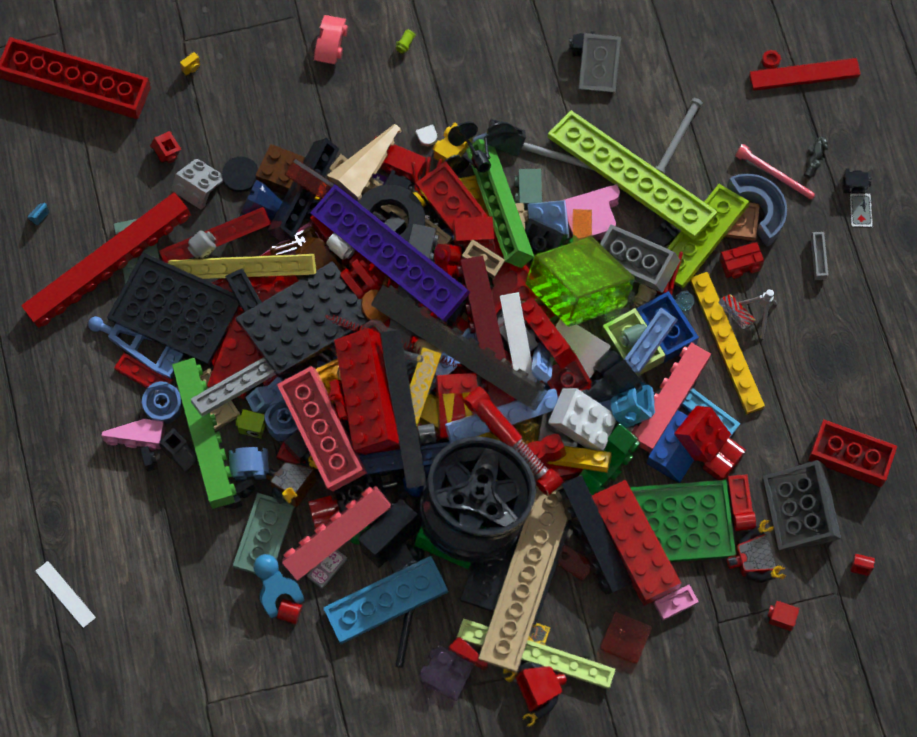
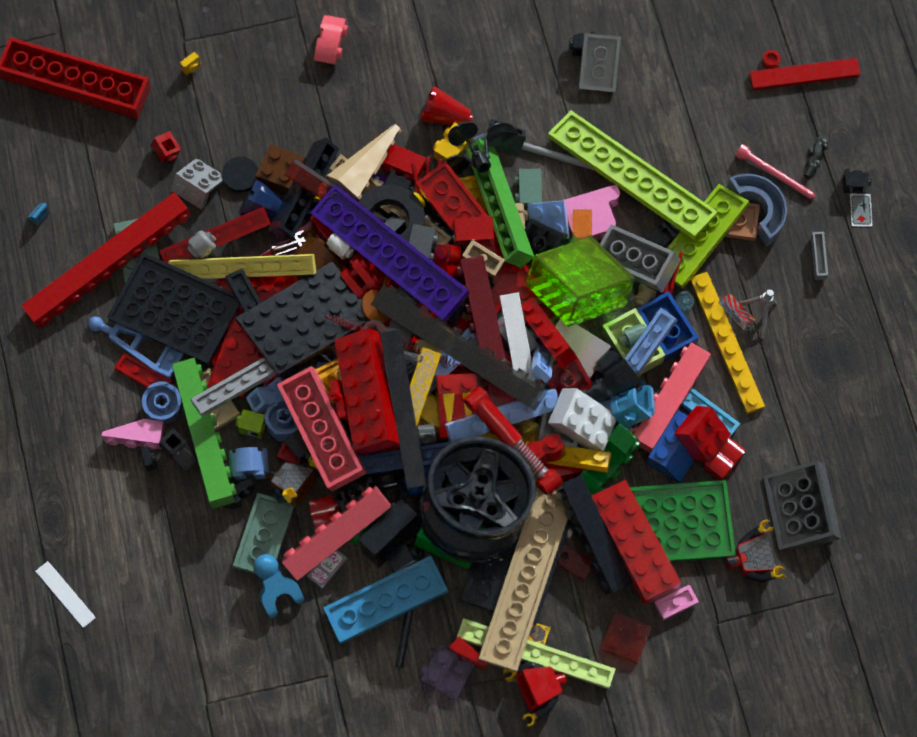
(289, 611): red brick -> none
(403, 45): lime pin -> none
(427, 136): white tile -> none
(444, 109): none -> red cone
(696, 103): light grey bar -> none
(741, 260): red brick -> none
(741, 504): red plate -> none
(783, 615): red brick -> none
(853, 453): red brick -> none
(862, 564): red brick -> none

